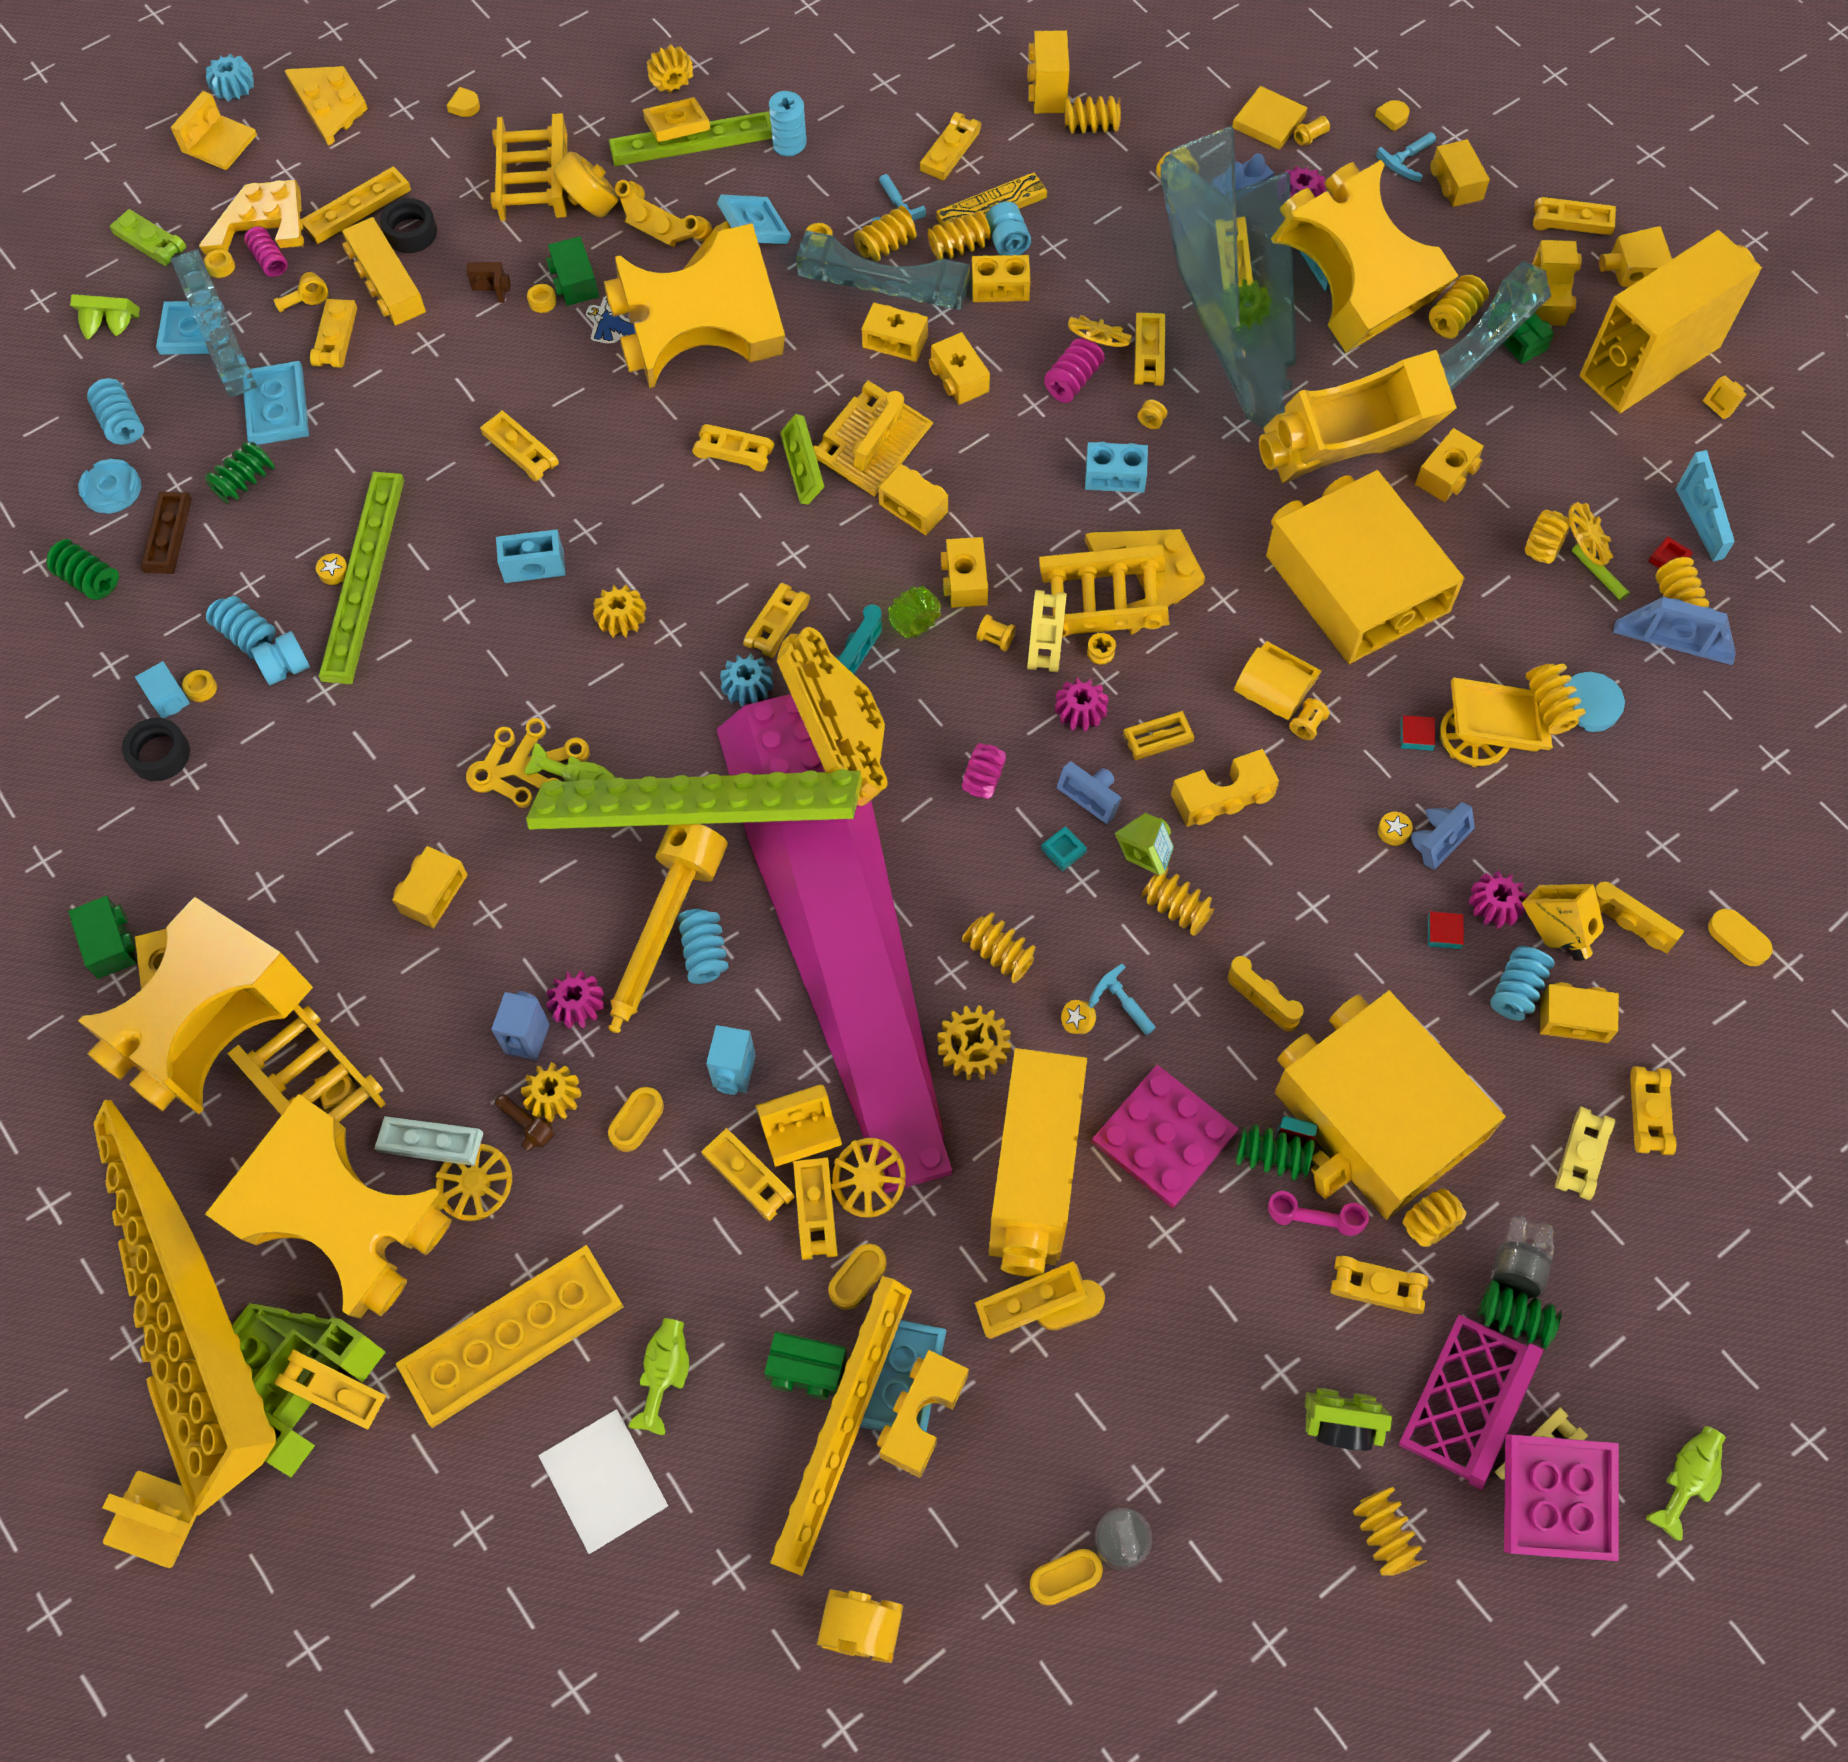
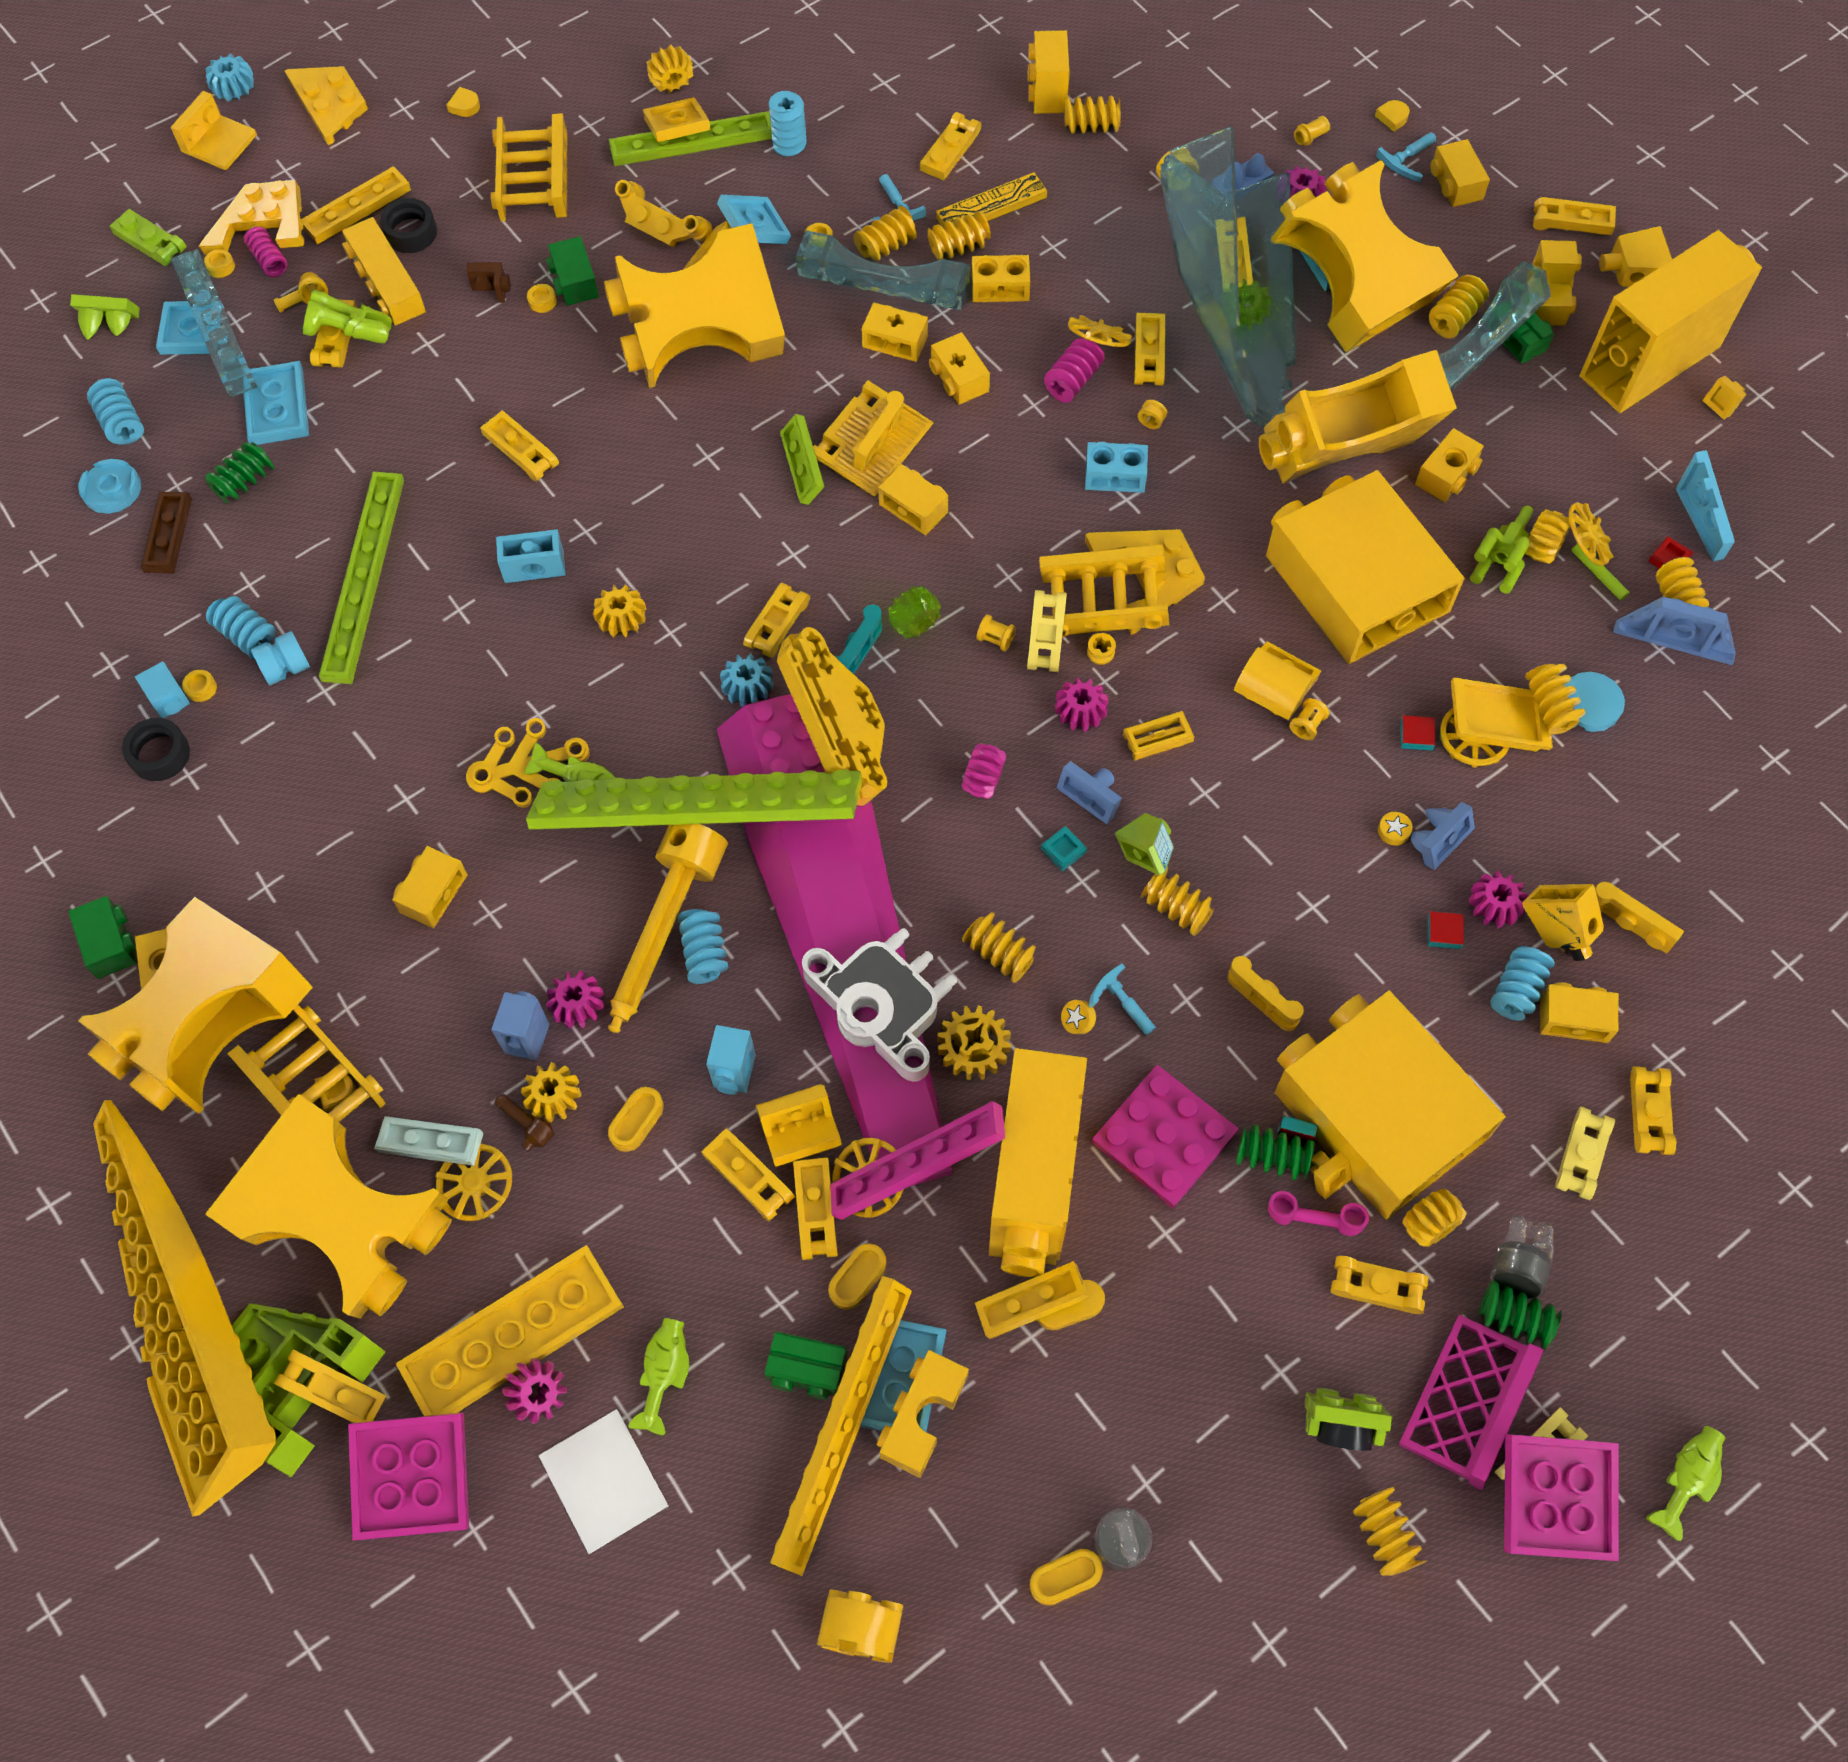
(81, 569): green piece -> none
(149, 1519): yellow bracket -> none
(331, 569): yellow tile -> none
(356, 322): none -> lime piece
(408, 1476): none -> dark pink plate
(547, 1390): none -> dark pink gear
(586, 184): yellow wheel -> none
(606, 327): sticker -> none
(733, 446): yellow plate -> none
(890, 986): none -> white piece
(918, 1160): none -> dark pink plate
(967, 588): yellow brick -> none
(1008, 229): medium azure wheel -> none
(1201, 800): yellow arch -> none
(1269, 117): yellow tile -> none
(1506, 548): none -> lime plant
(1740, 937): yellow tile -> none

